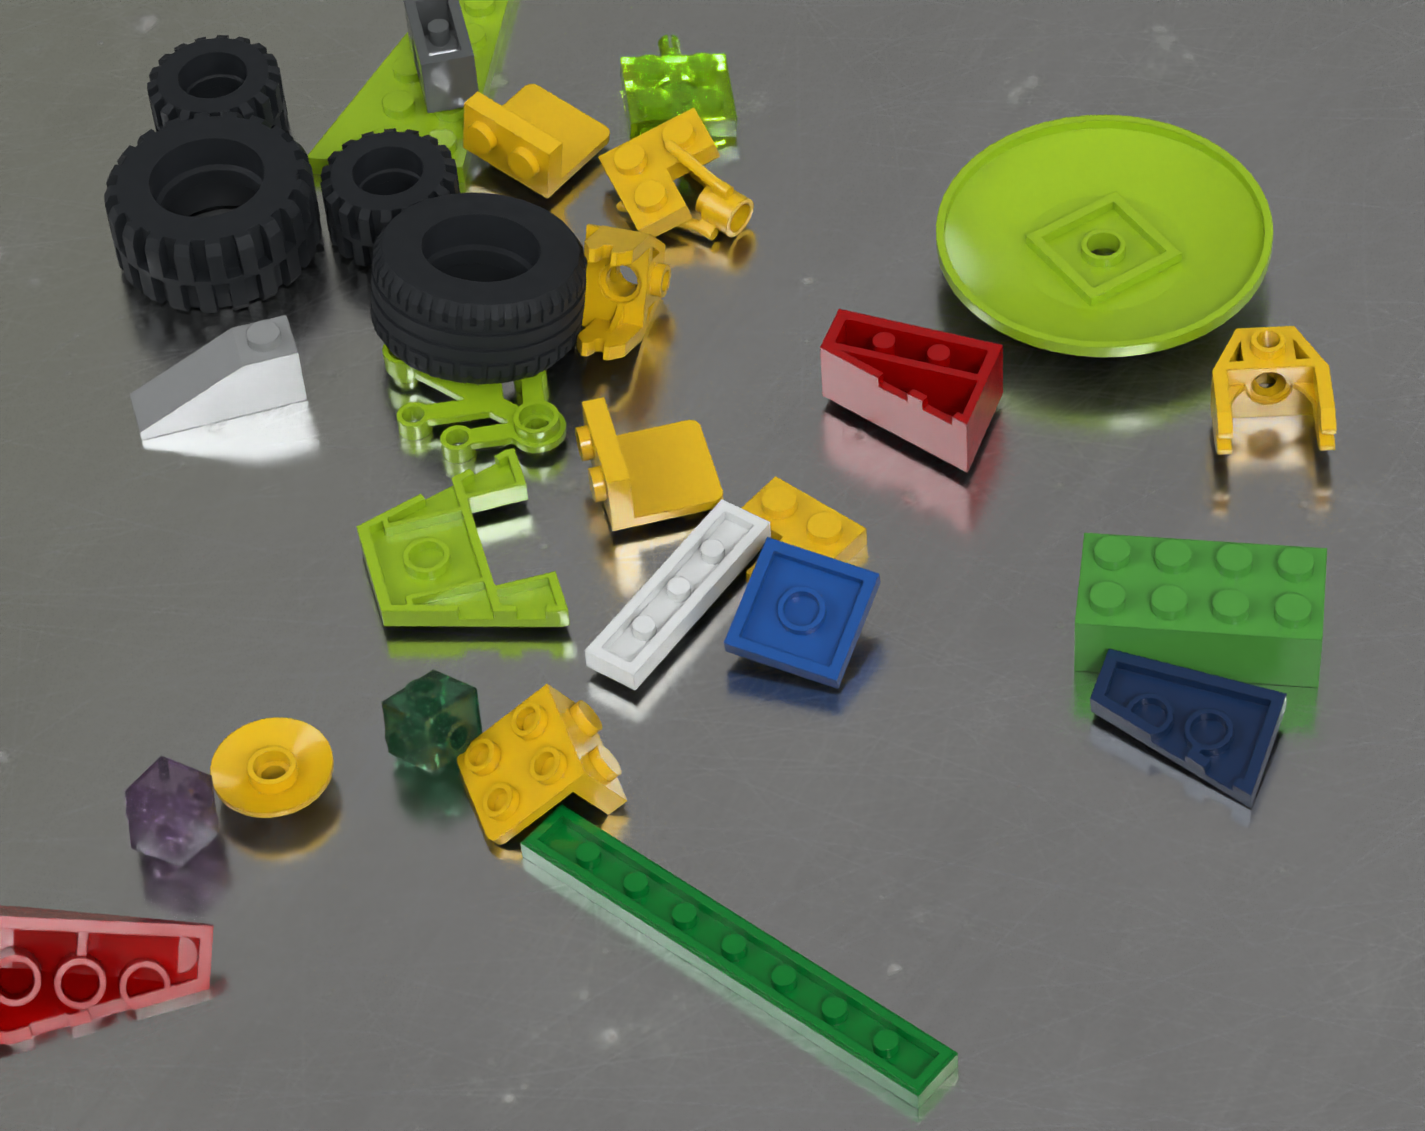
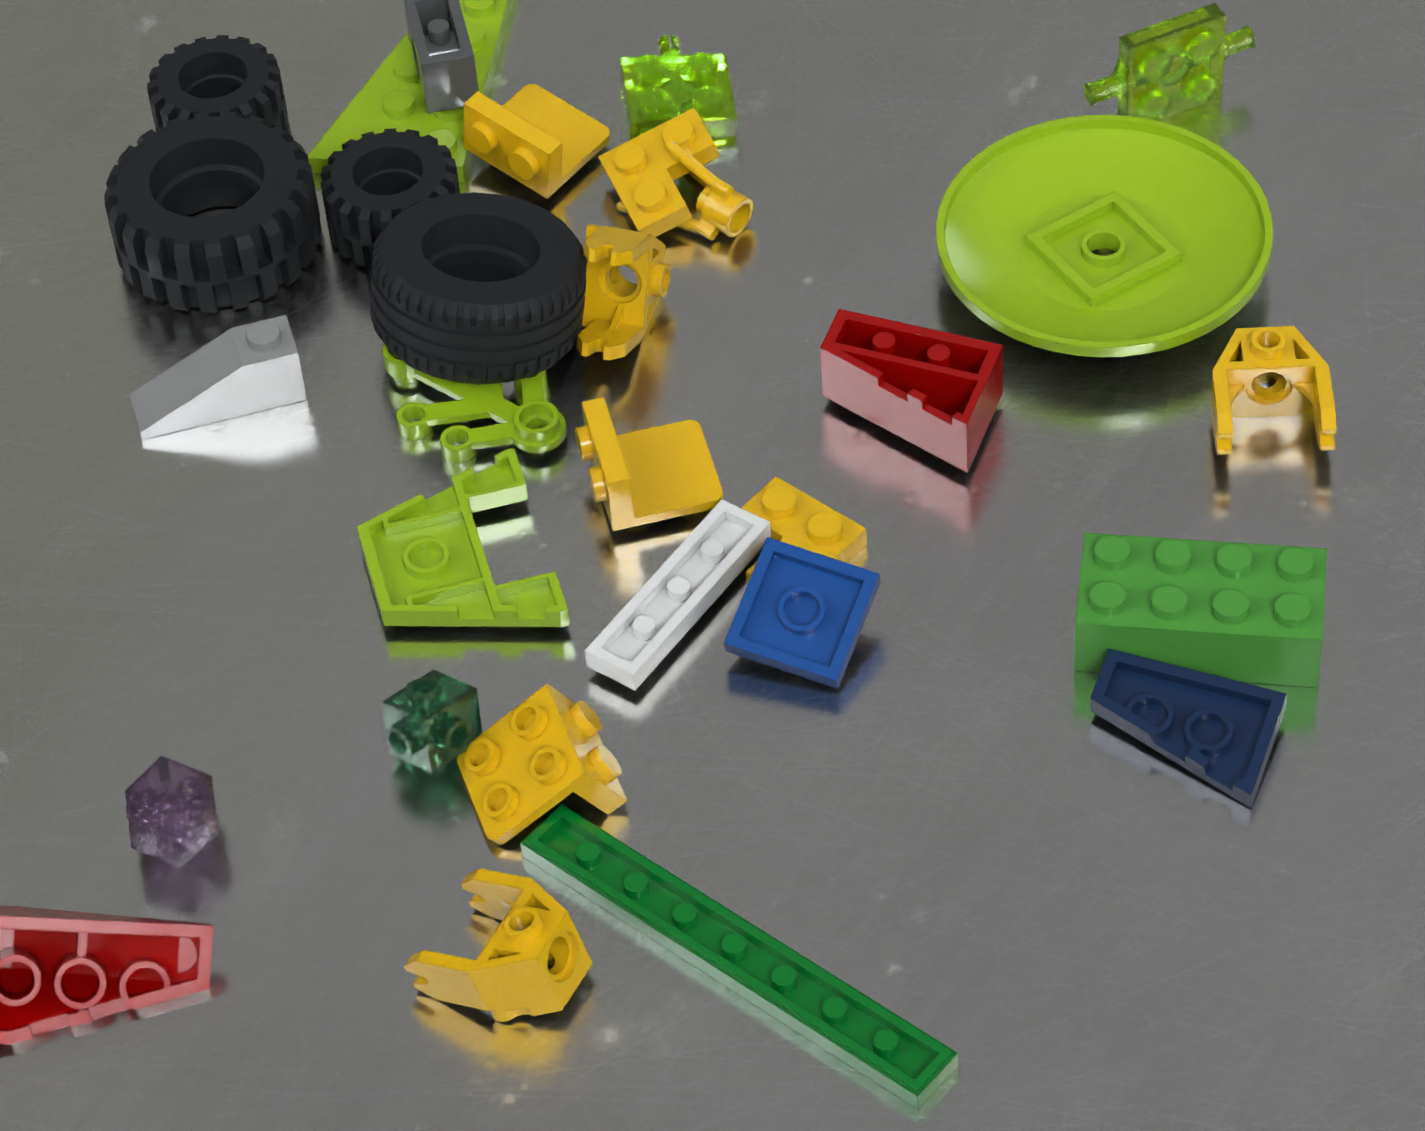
(272, 767): yellow dish -> none
(513, 966): none -> yellow piece
(1171, 65): none -> clear neon green plate

